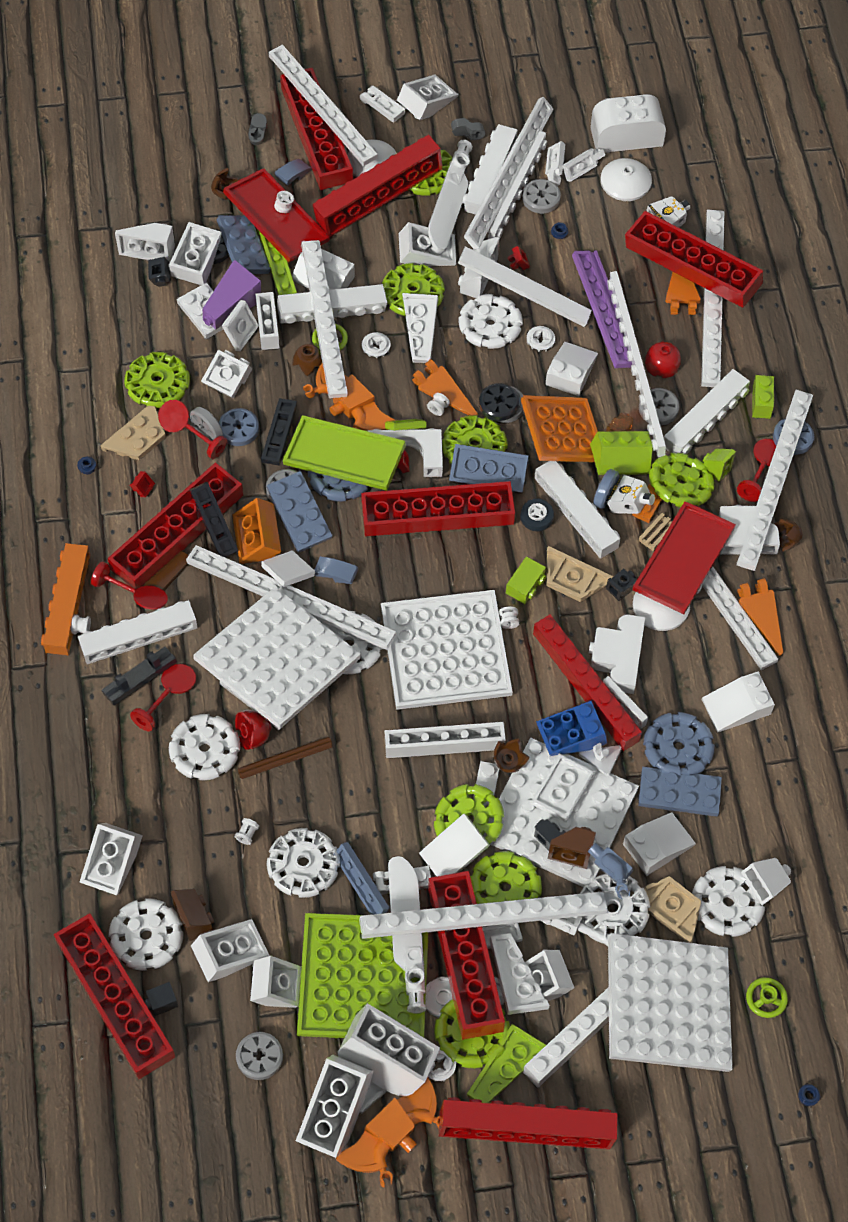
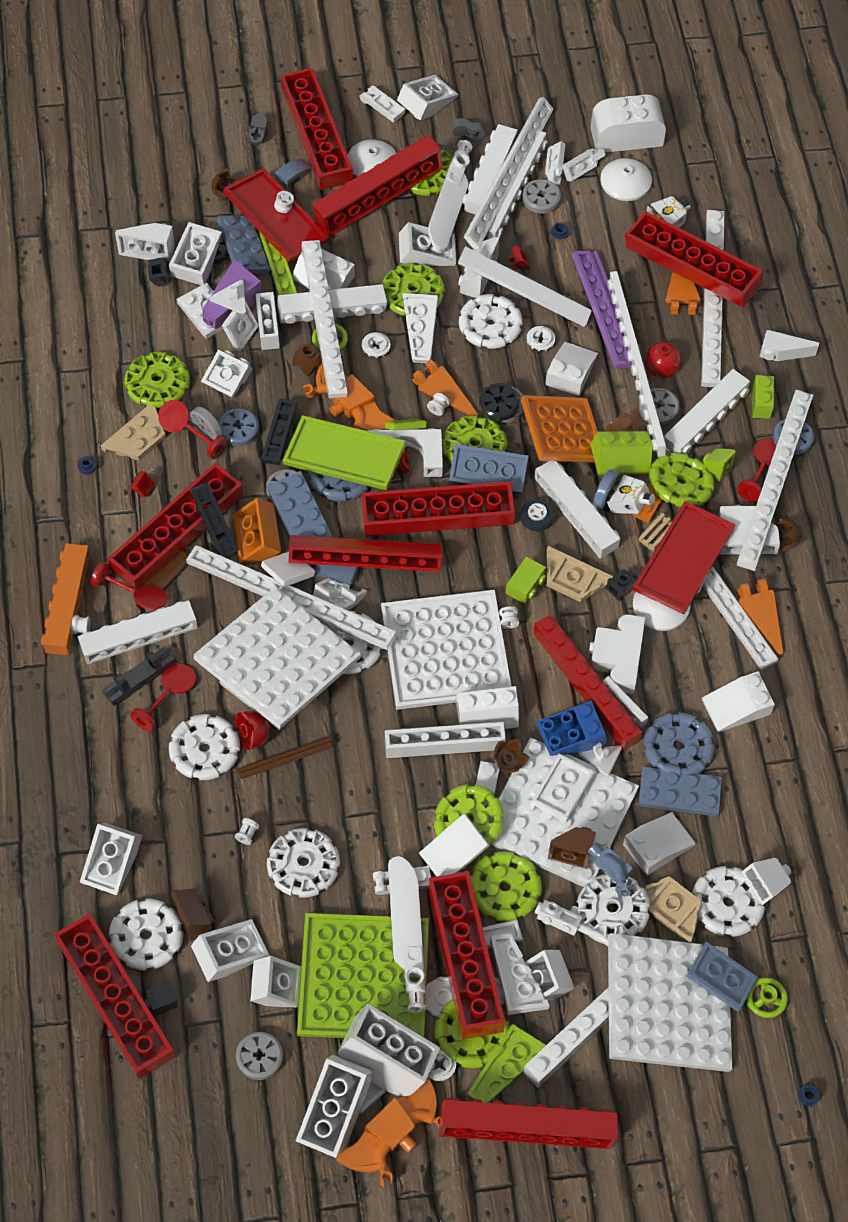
(231, 297): none -> white piece
(323, 105): white plate -> none
(338, 593): none -> white slope
(361, 880): sand blue plate -> none
(365, 553): none -> red brick
(482, 915): white plate -> none
(488, 707): none -> white slope
(546, 831): black brick -> none
(721, 976): none -> sand blue tile
(786, 347): none -> white slope

